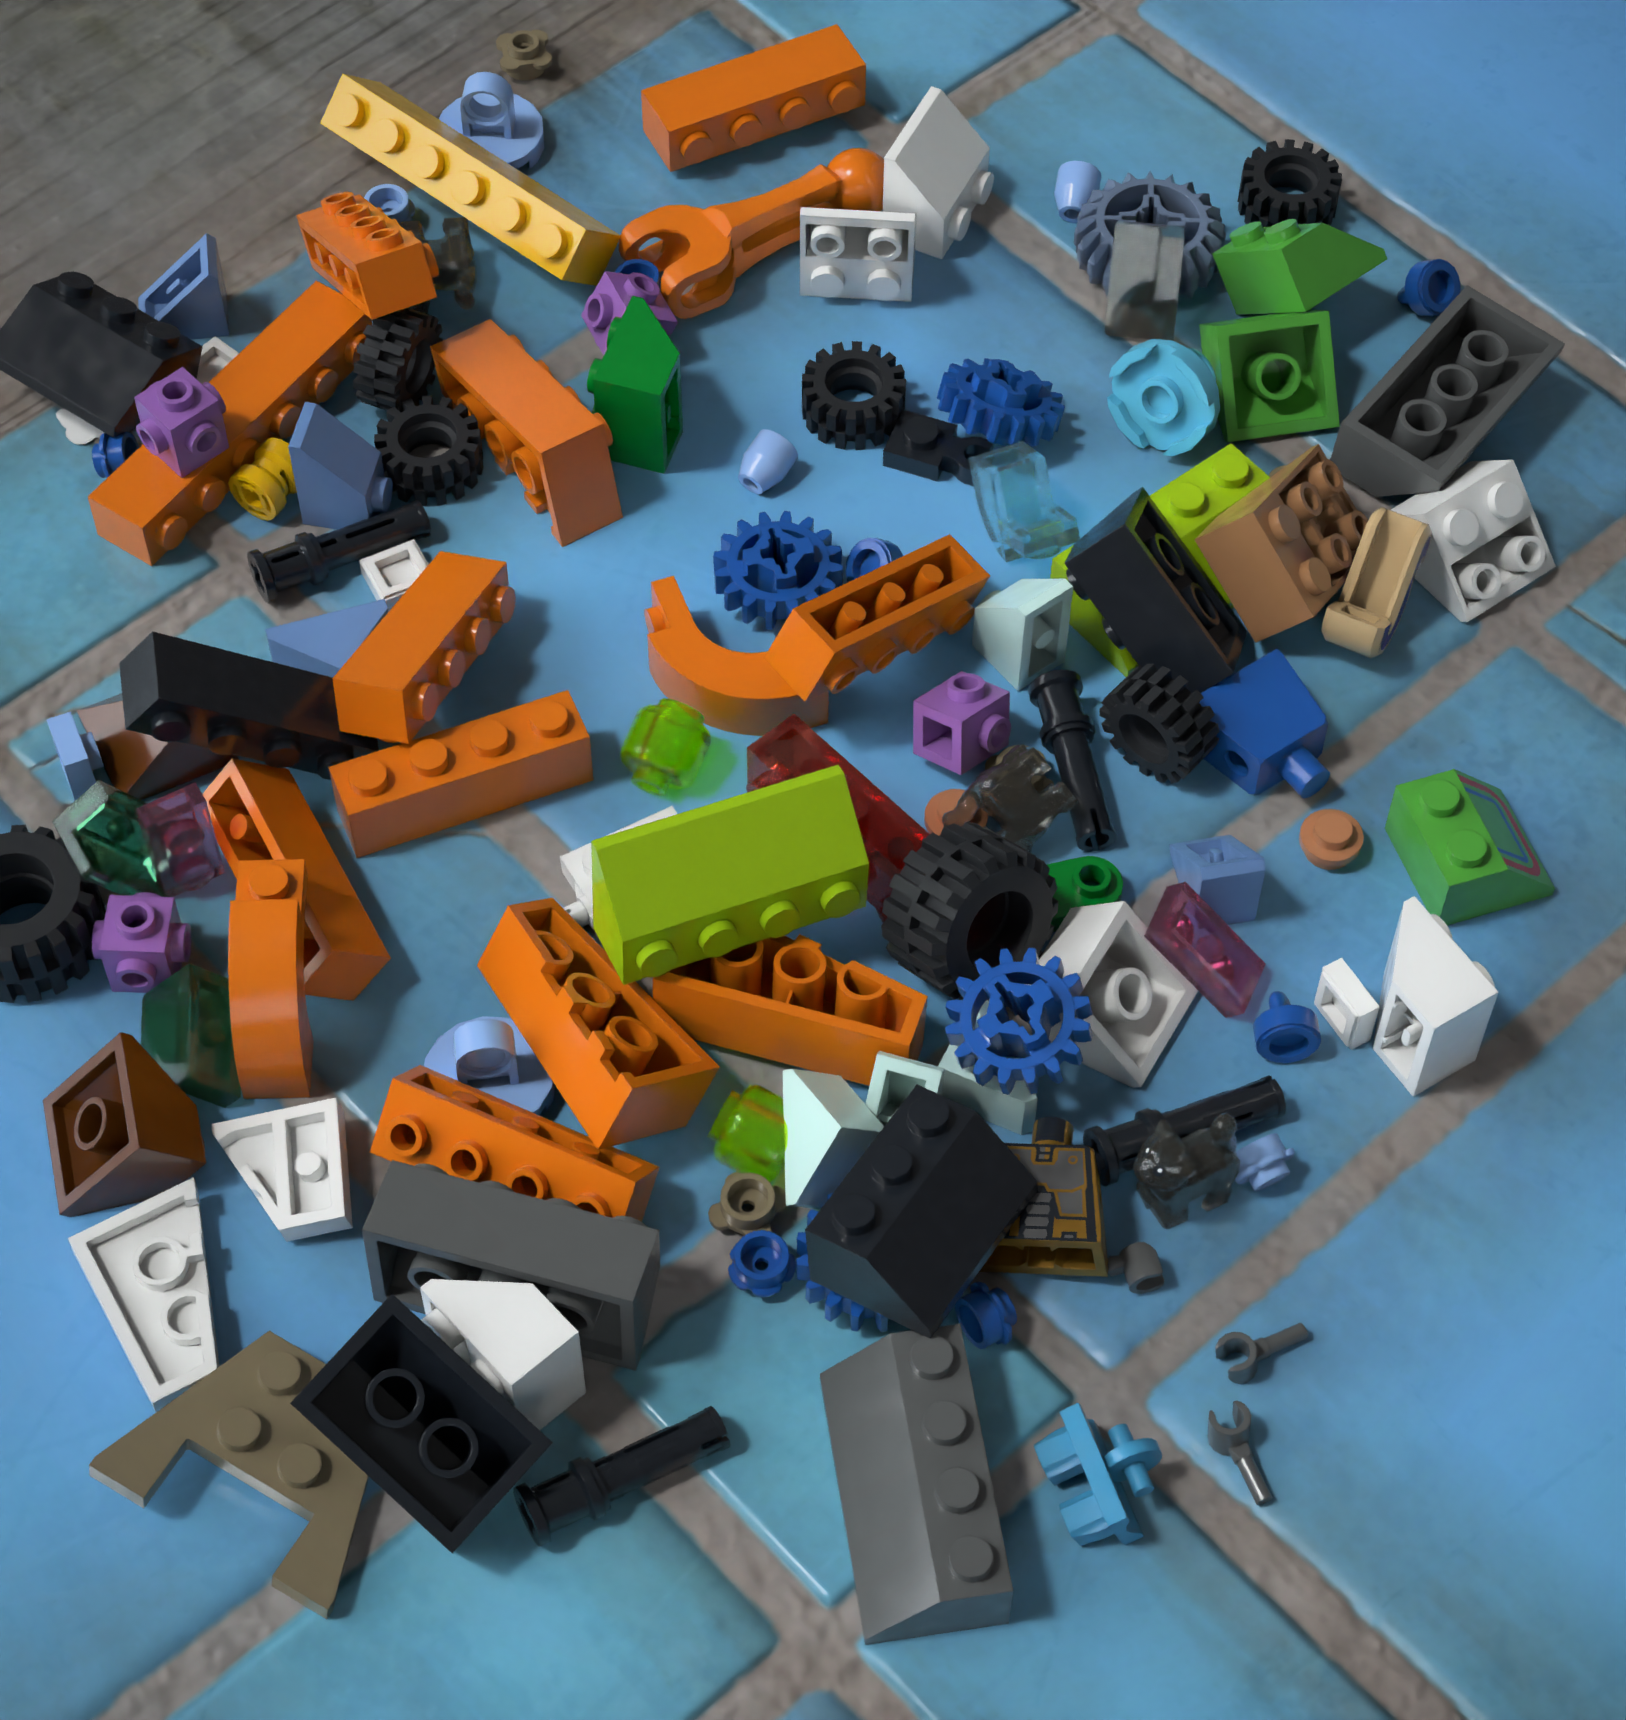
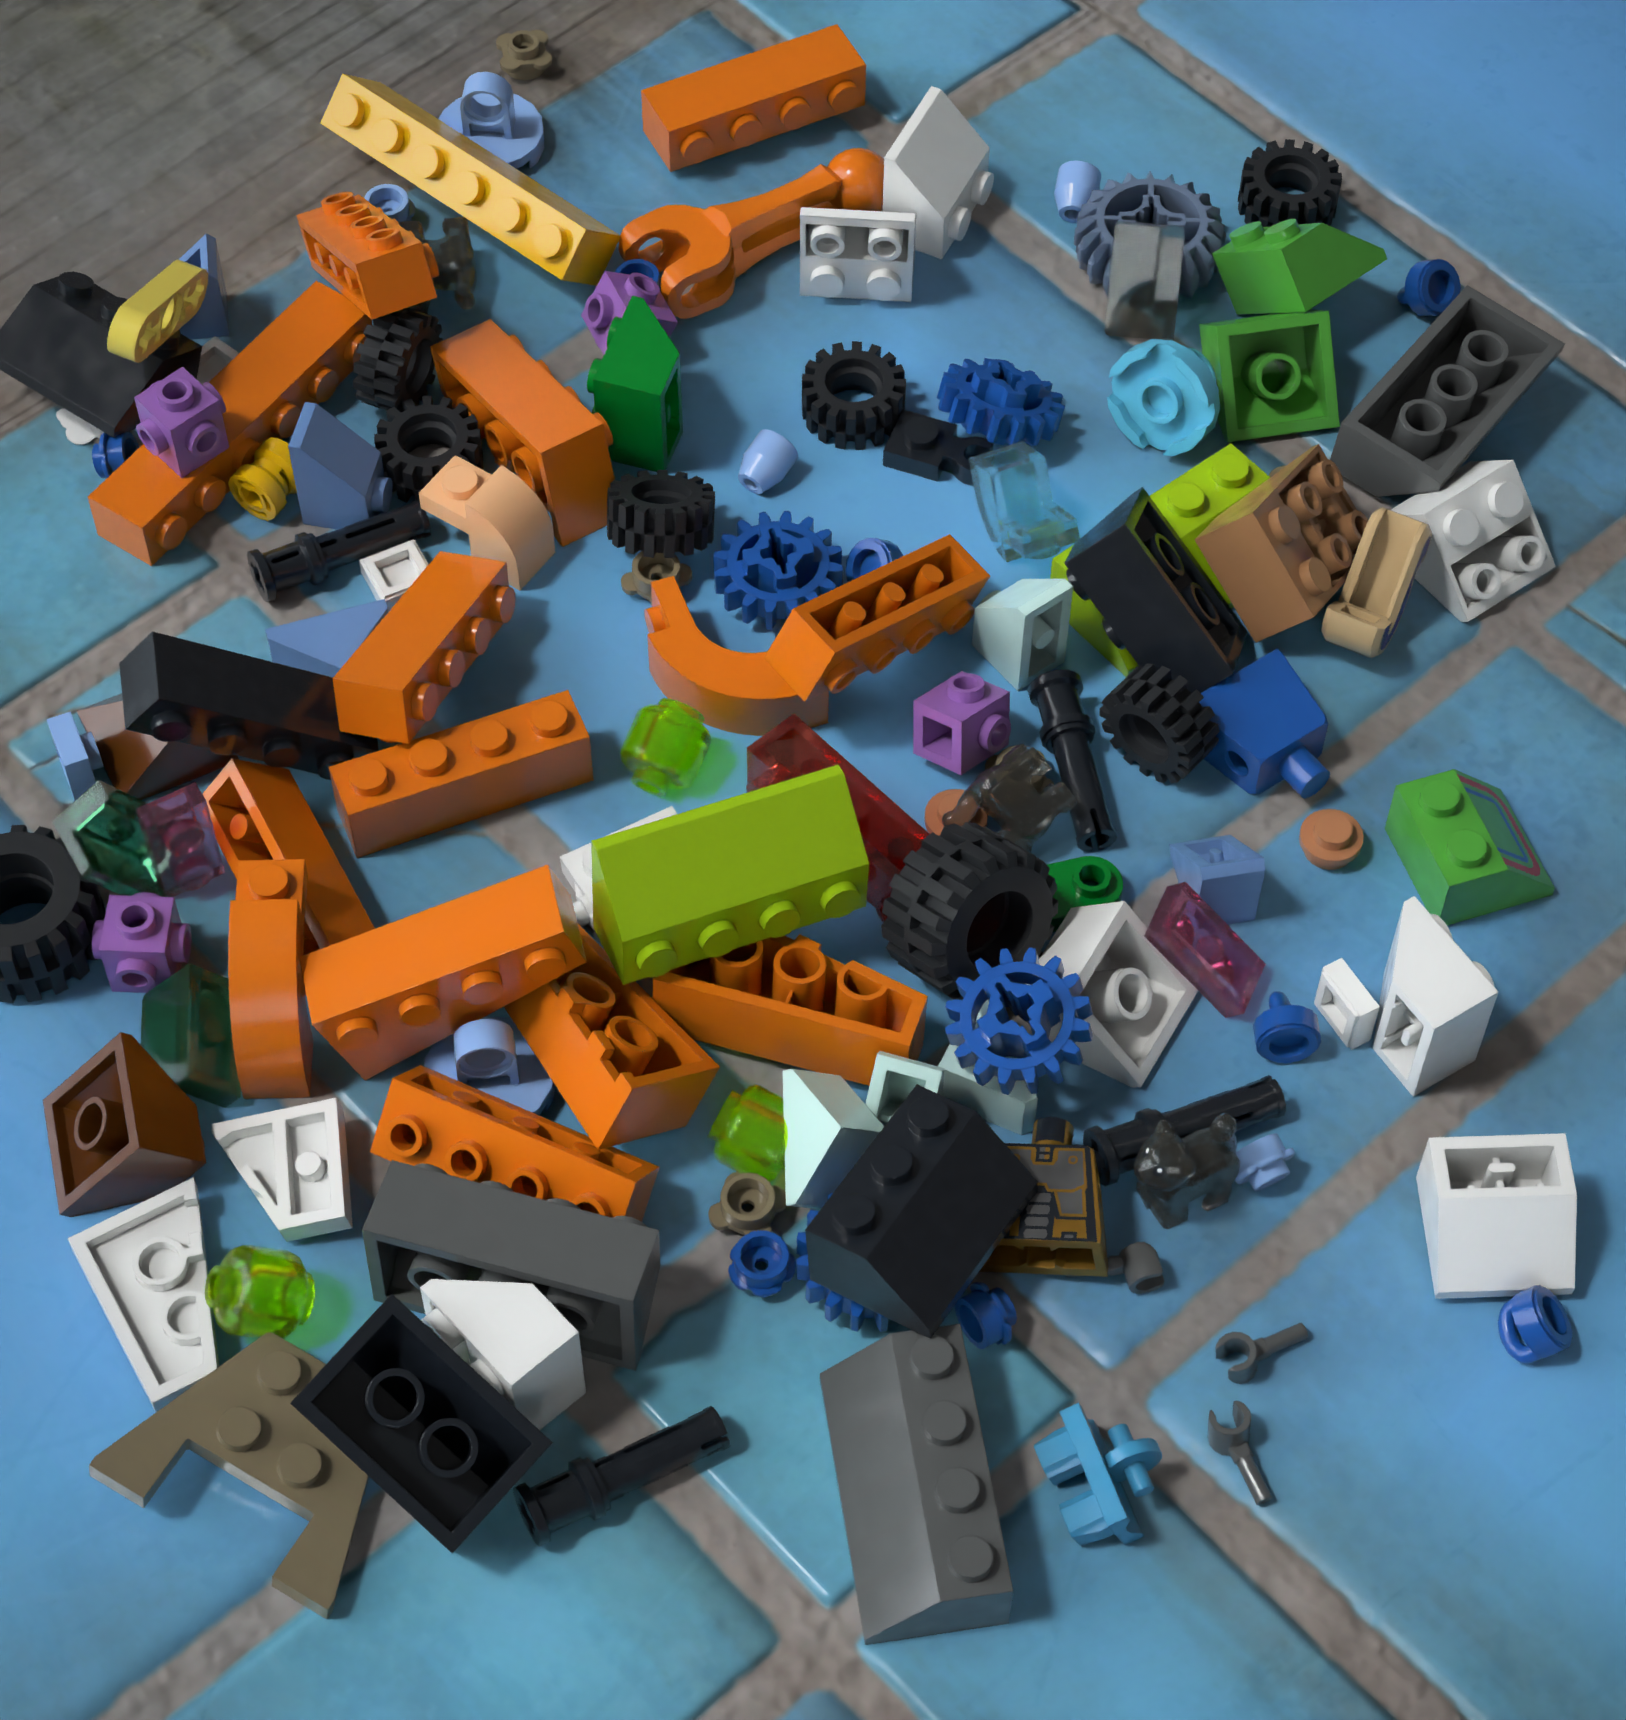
(157, 311): none -> light yellow beam
(260, 1292): none -> clear neon green head
(440, 968): none -> orange wedge
(497, 512): none -> light nougat brick
(647, 569): none -> dark tan plate
(660, 513): none -> black tyre
(1499, 1214): none -> white slope
(1540, 1323): none -> blue tile

